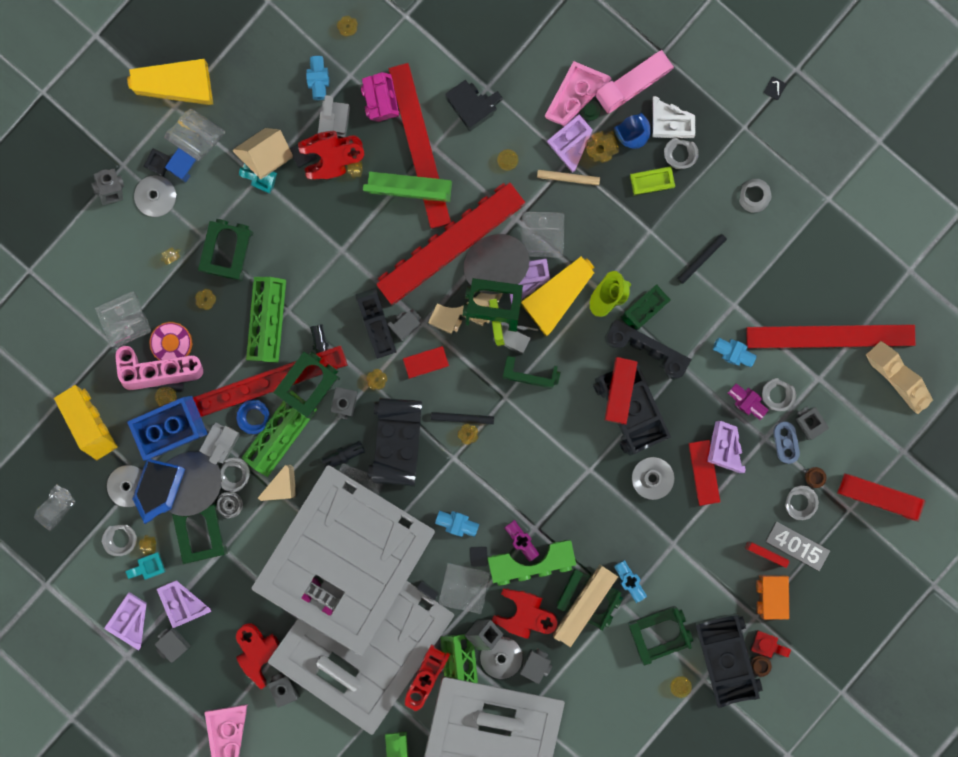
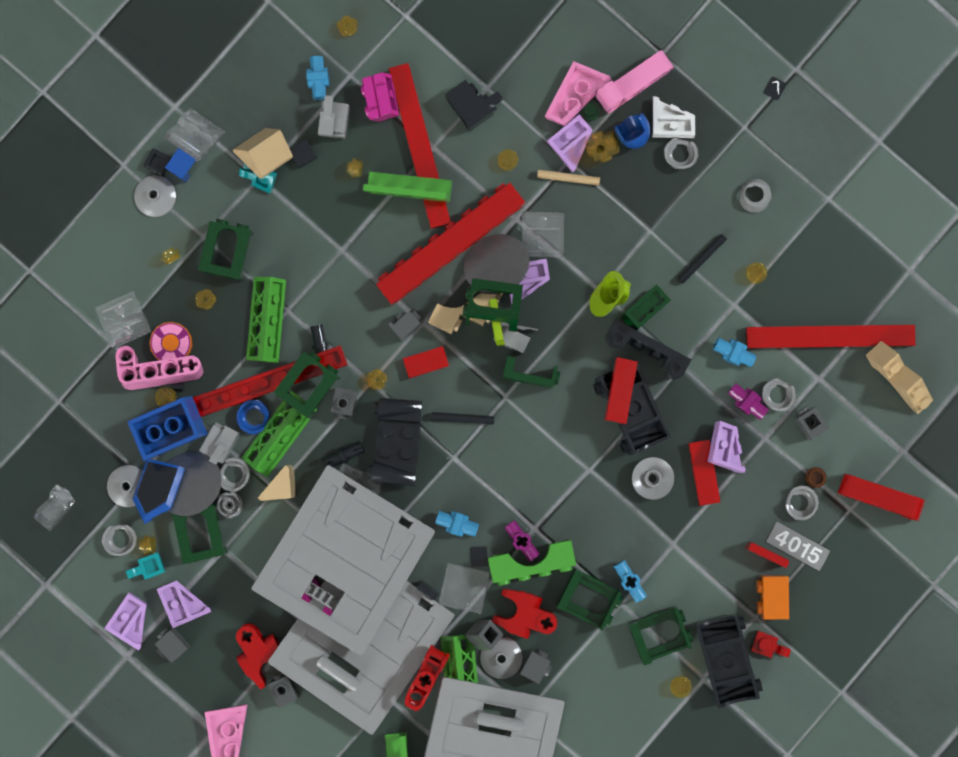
(85, 422): yellow wedge -> none
(108, 186): flat silver brick -> none
(175, 81): yellow slope -> none
(334, 154): red piece -> none
(376, 323): black slope -> none
(473, 434): clear yellow plate -> none
(554, 298): yellow slope -> none
(584, 605): tan fence -> none
(652, 180): lime tile -> none
(756, 273): none -> clear yellow plate
(761, 665): reddish brown plate -> none
(786, 442): sand blue plate -> none

